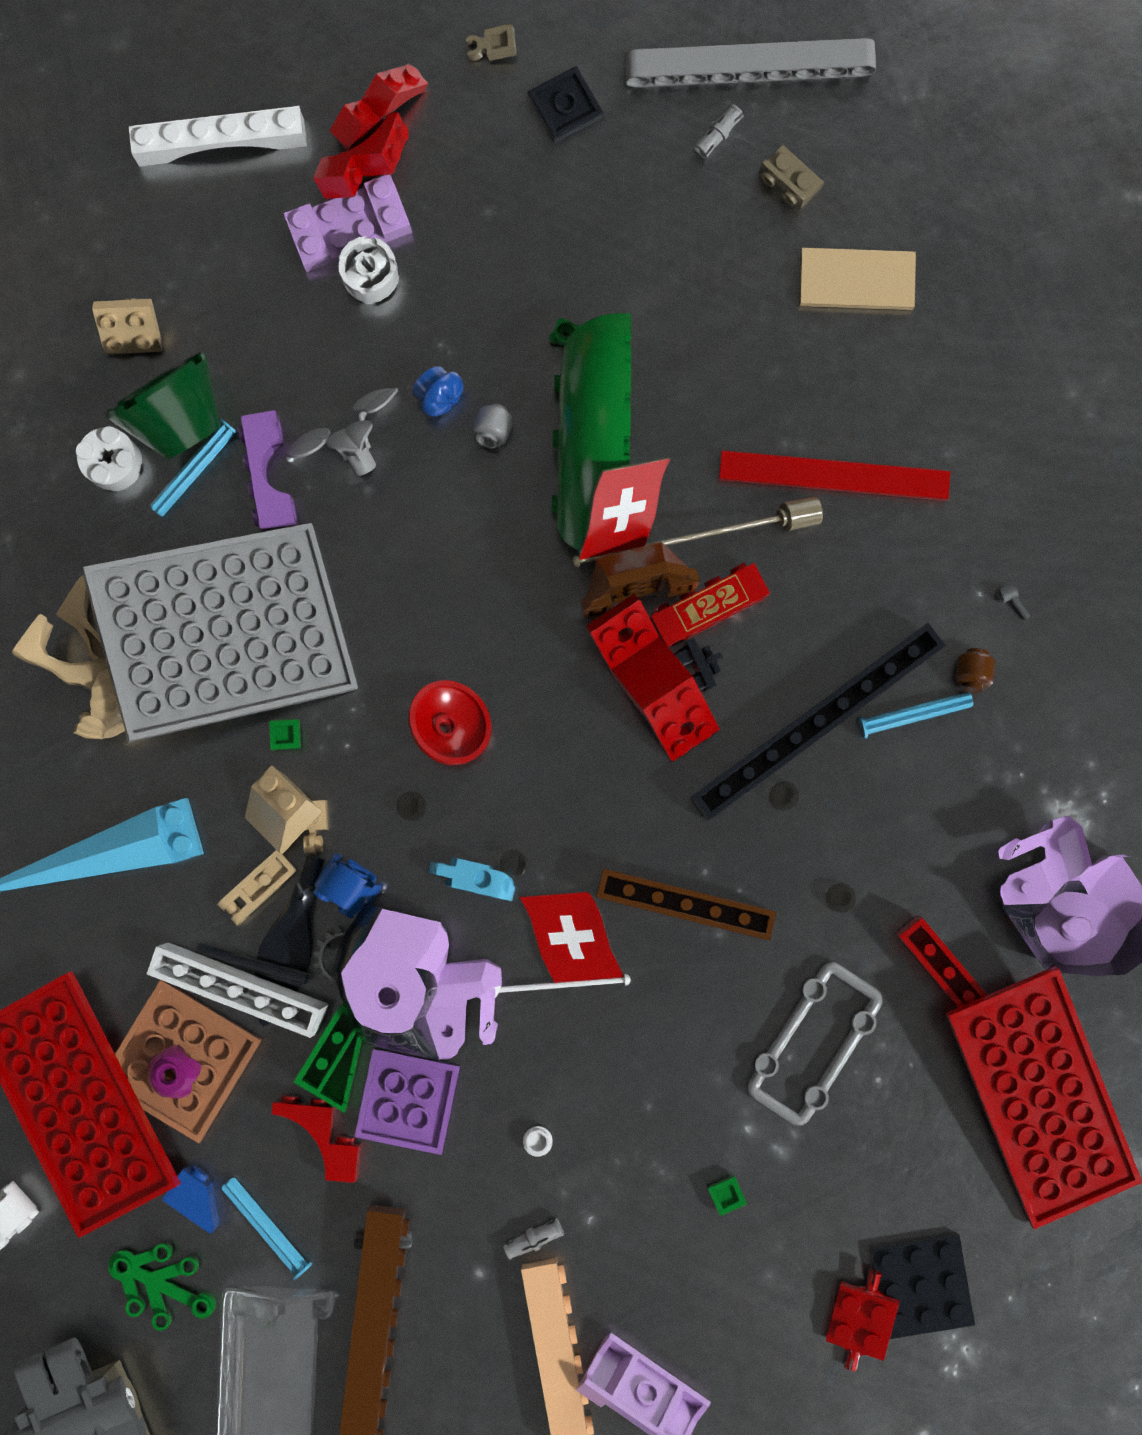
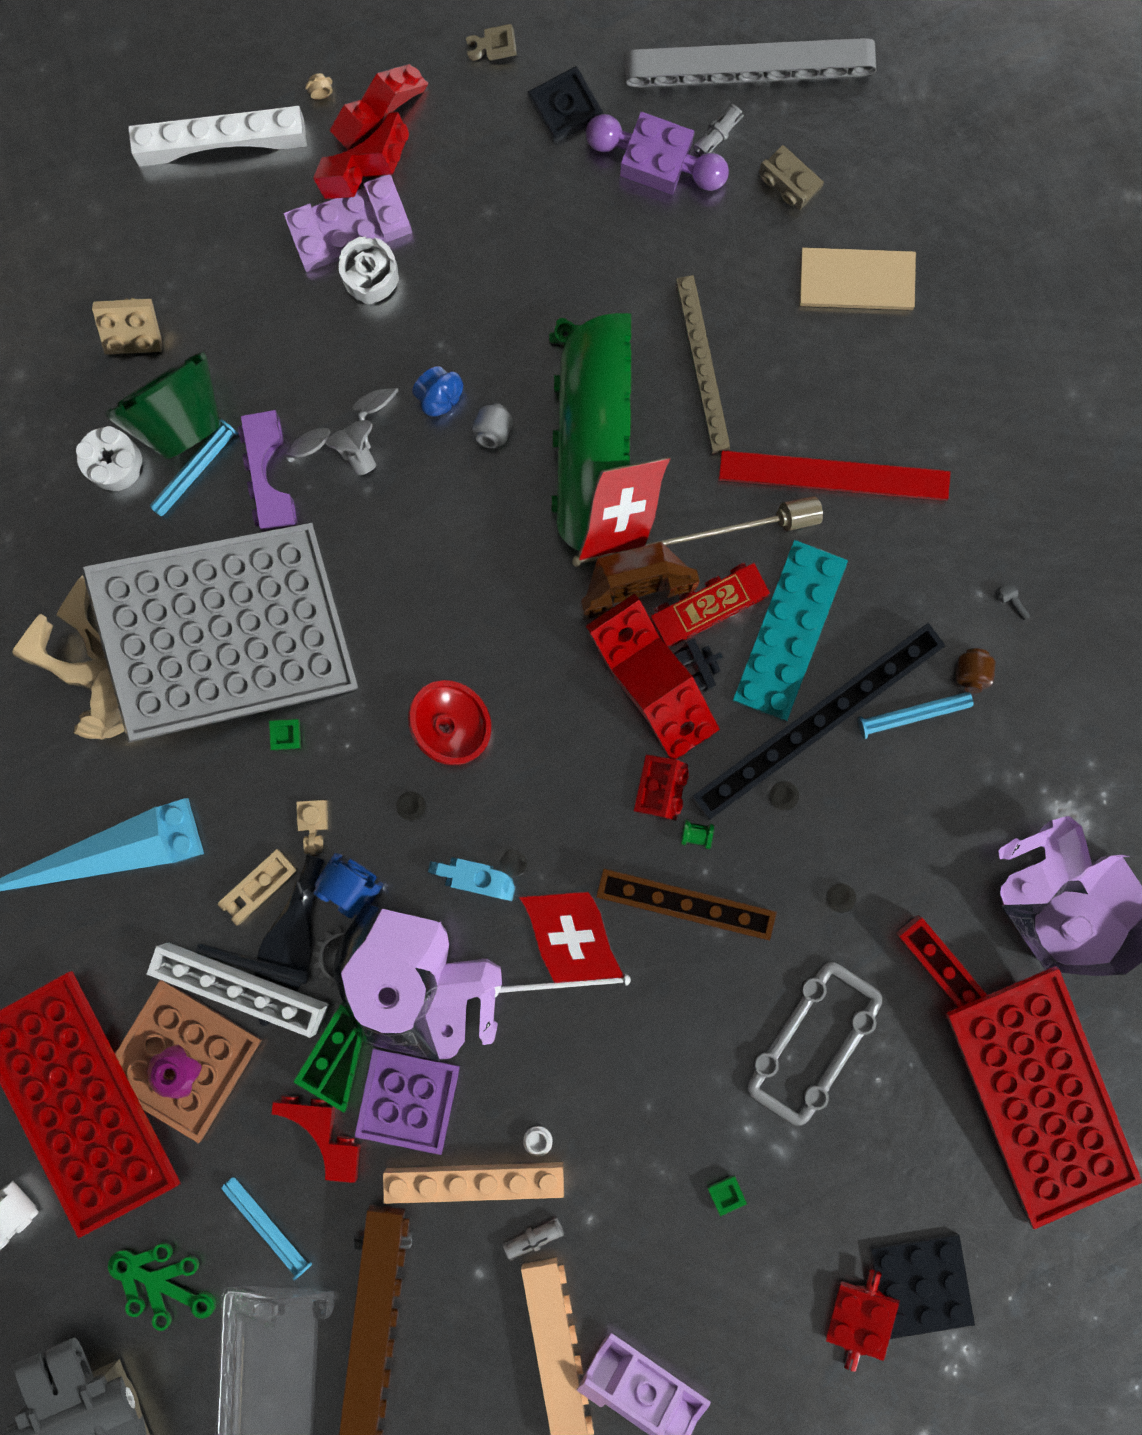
(195, 1198): blue slope -> none
(279, 809): tan slope -> none
(319, 86): none -> tan plate
(473, 1182): none -> light nougat brick
(657, 152): none -> medium lavender brick
(661, 787): none -> red bracket
(697, 834): none -> green bush
(702, 364): none -> dark tan piece
(790, 630): none -> teal plate

